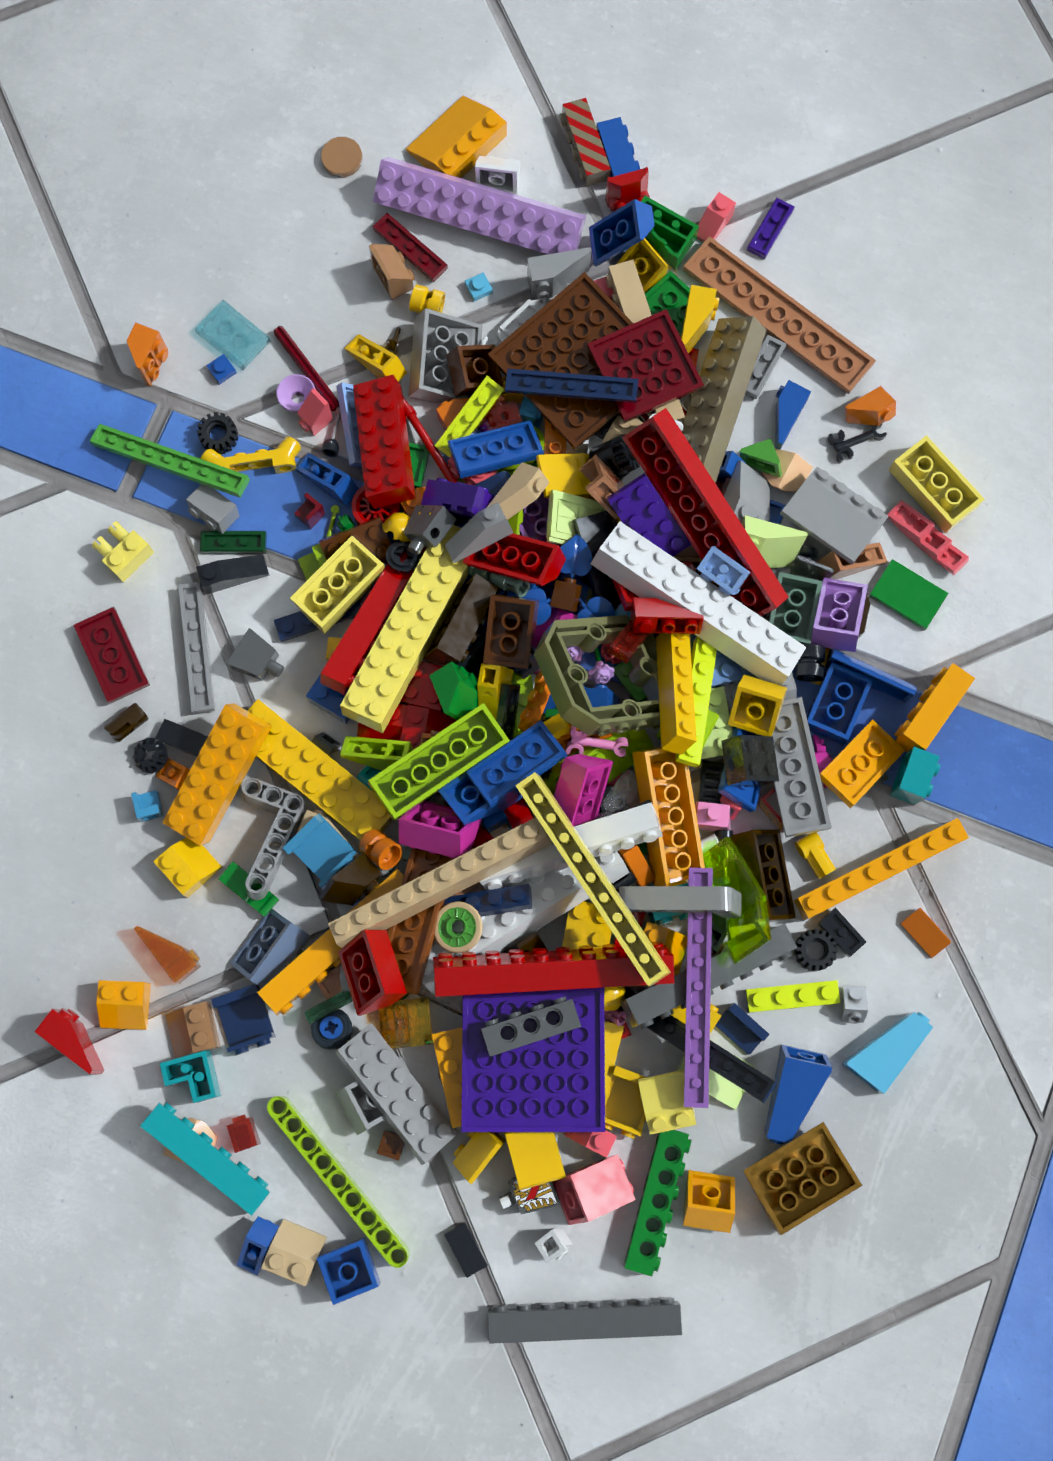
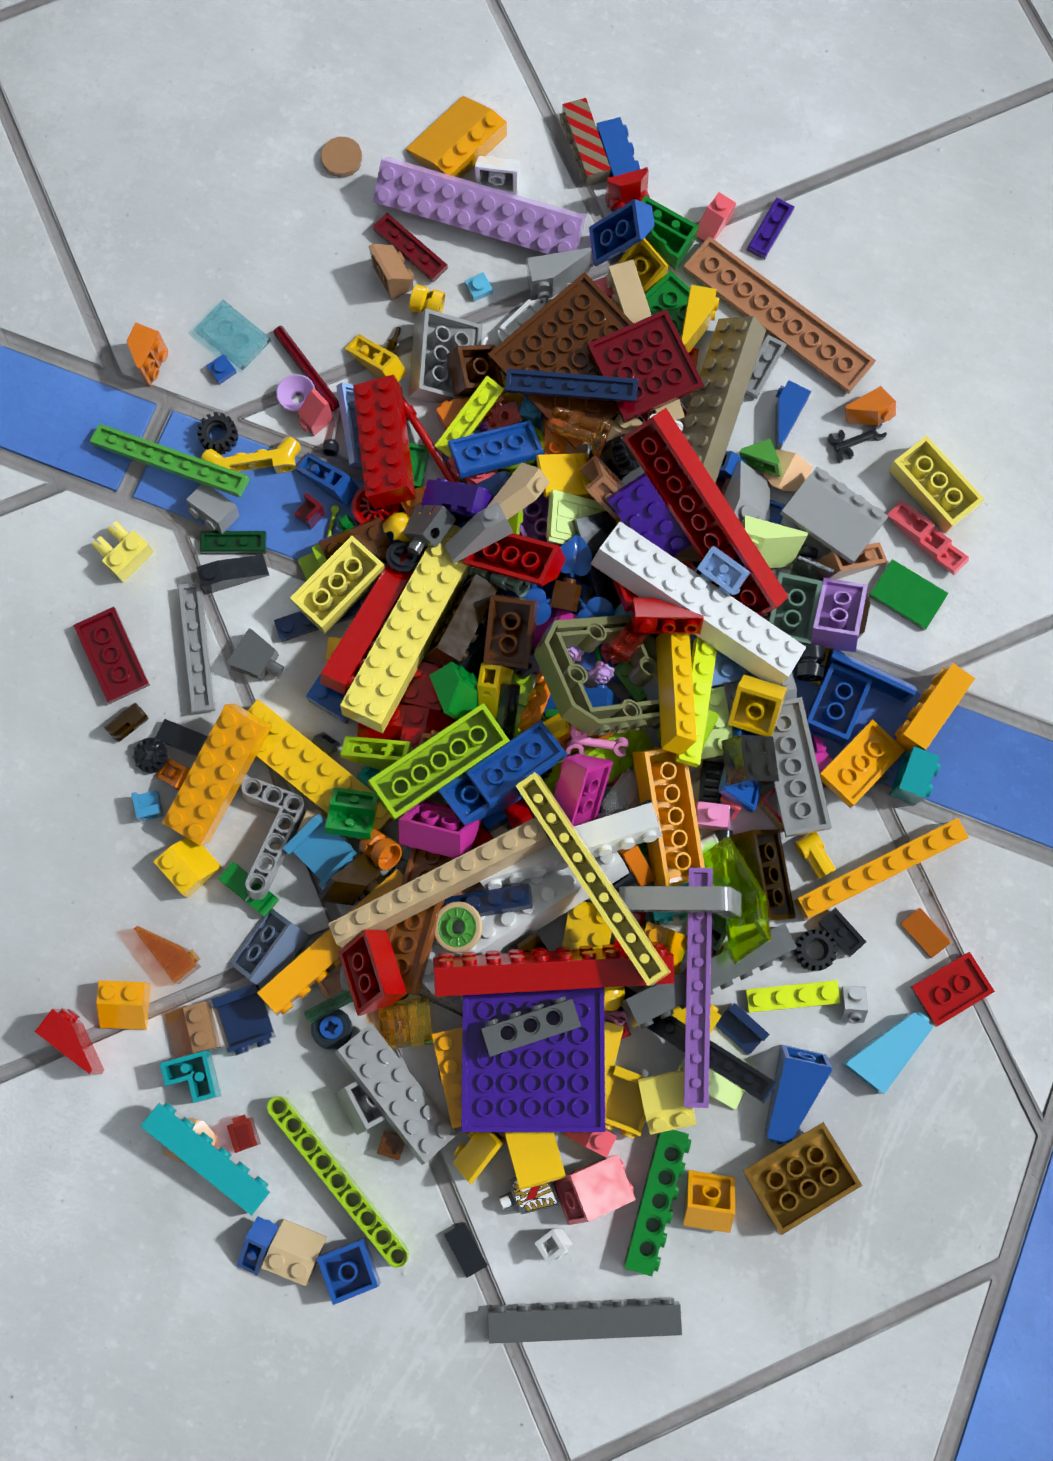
(351, 813): none -> green slope
(567, 424): none -> clear orange piece
(952, 989): none -> red plate

